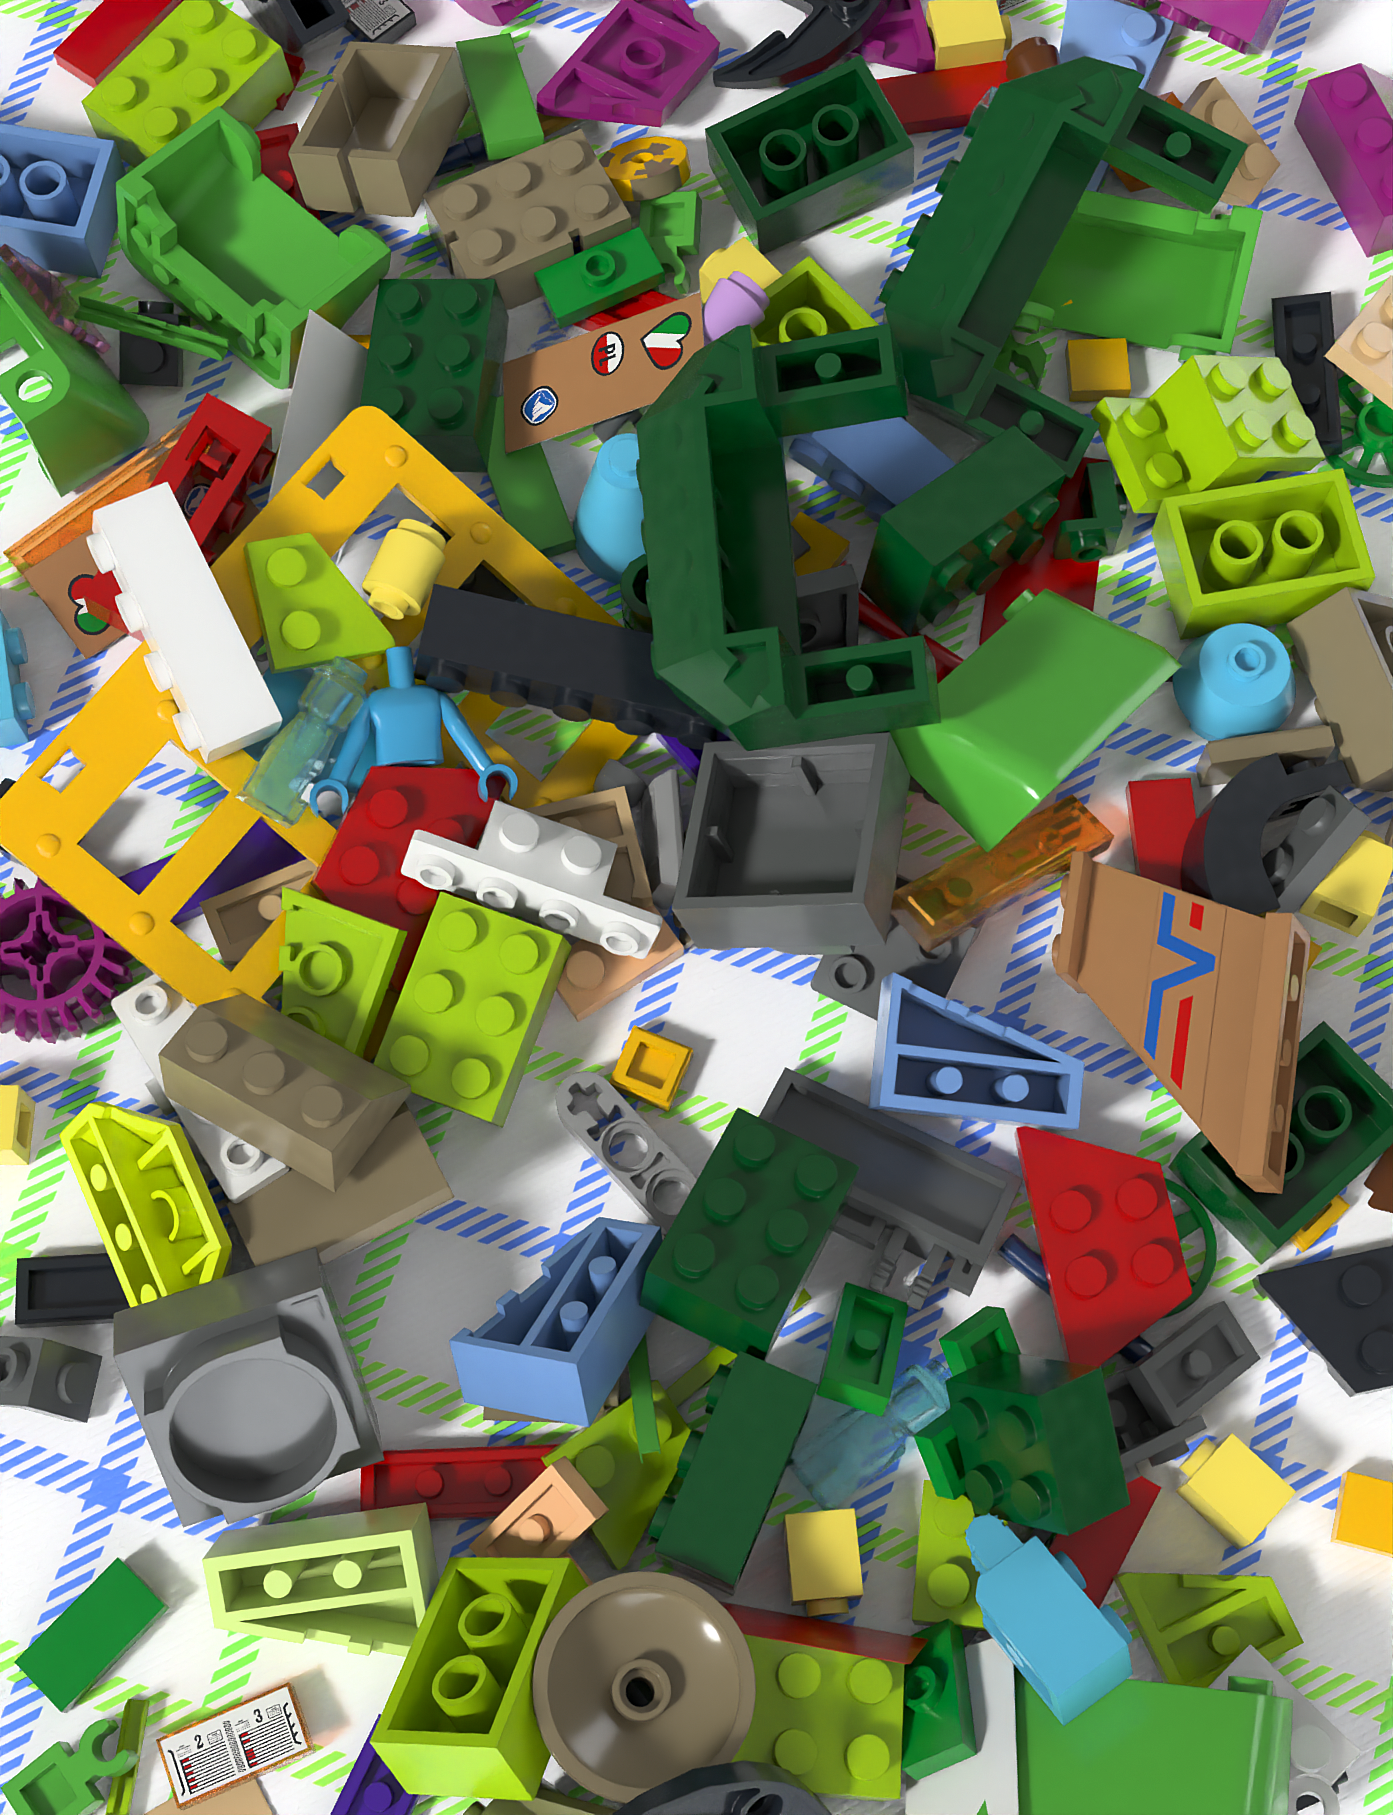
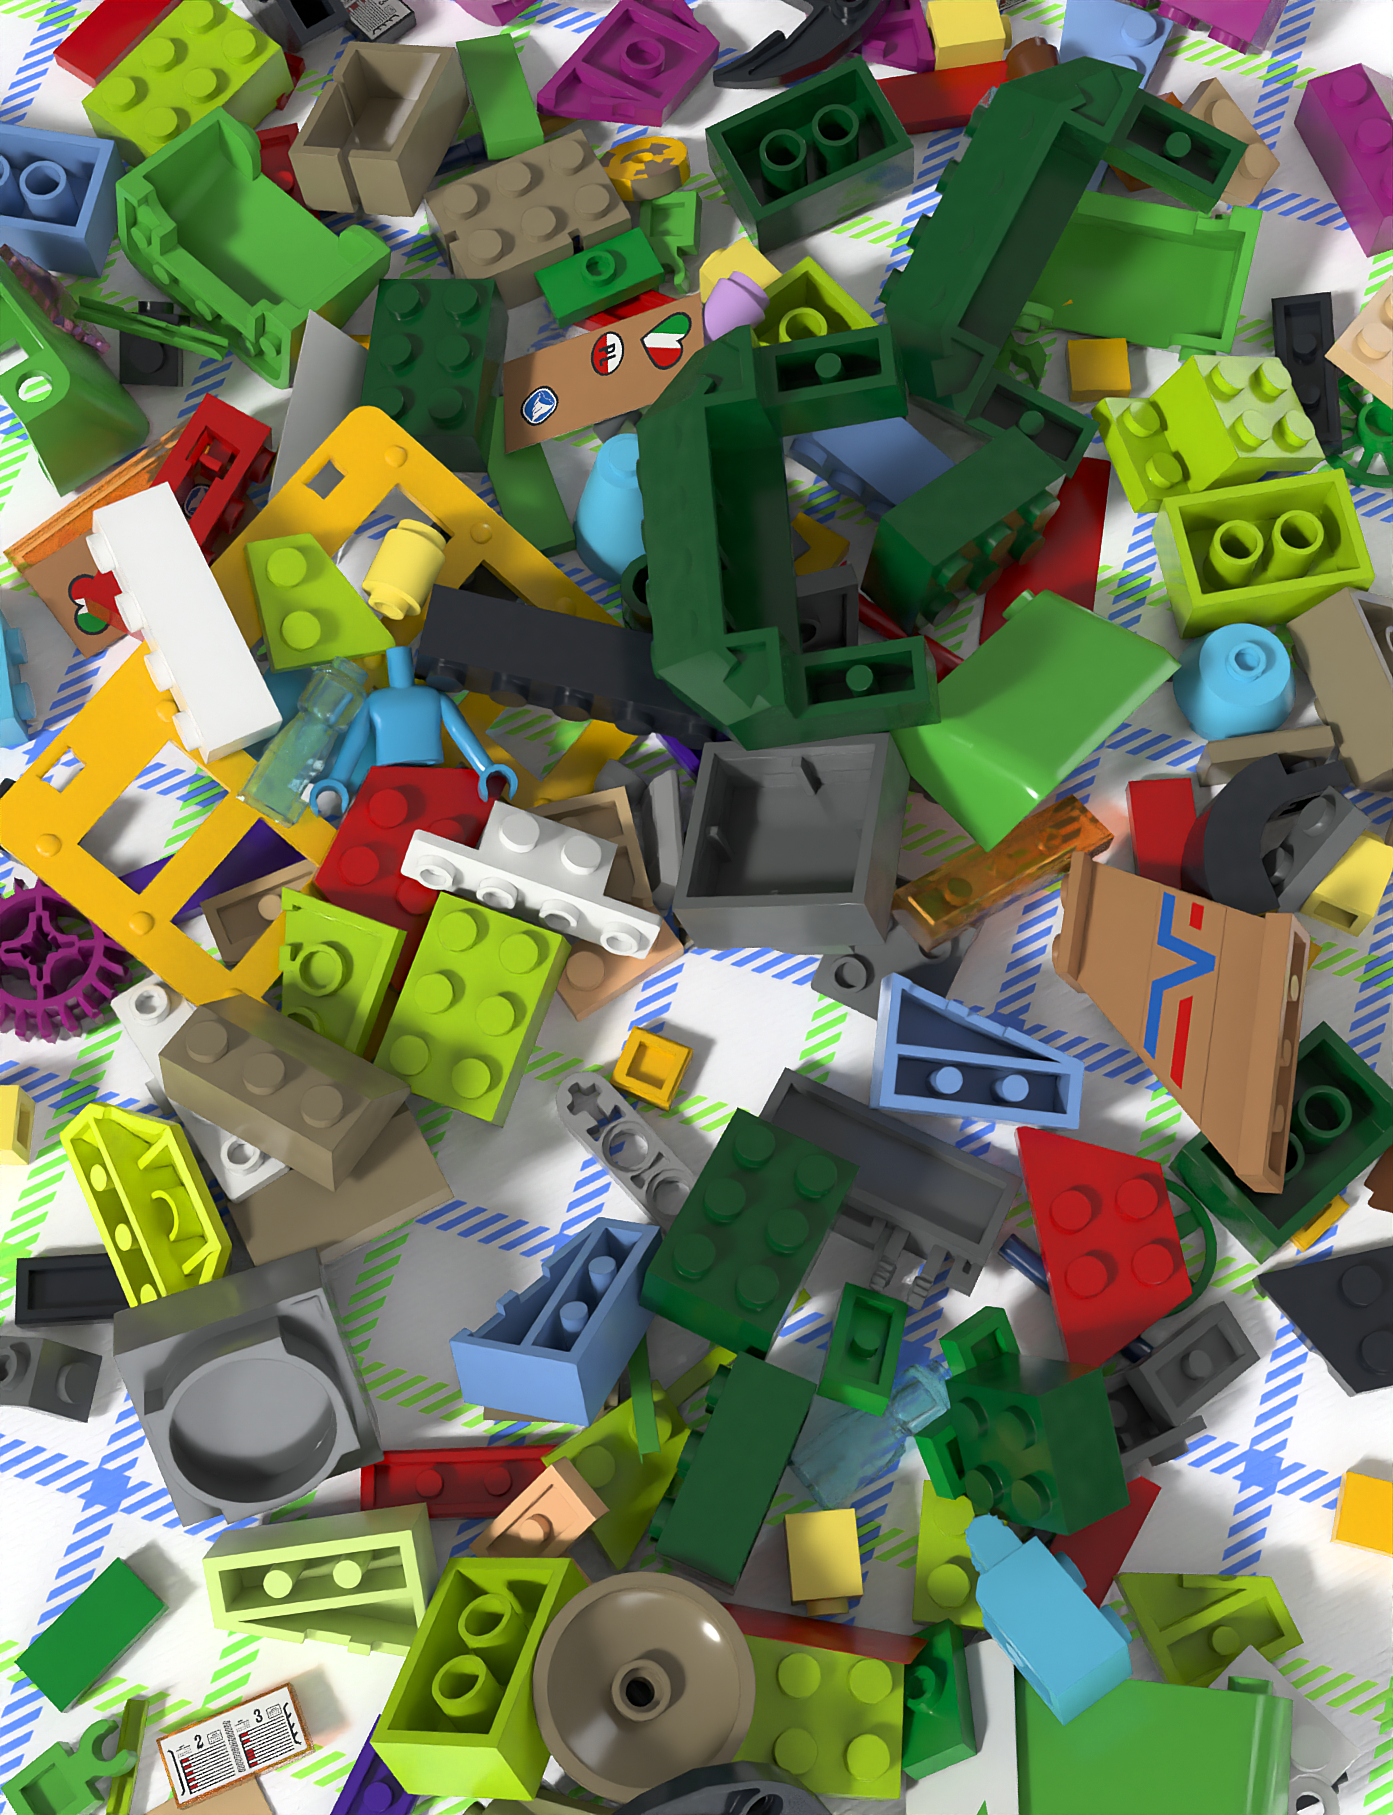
(1102, 512): dark green bracket -> none
(1233, 1489): light yellow brick -> none

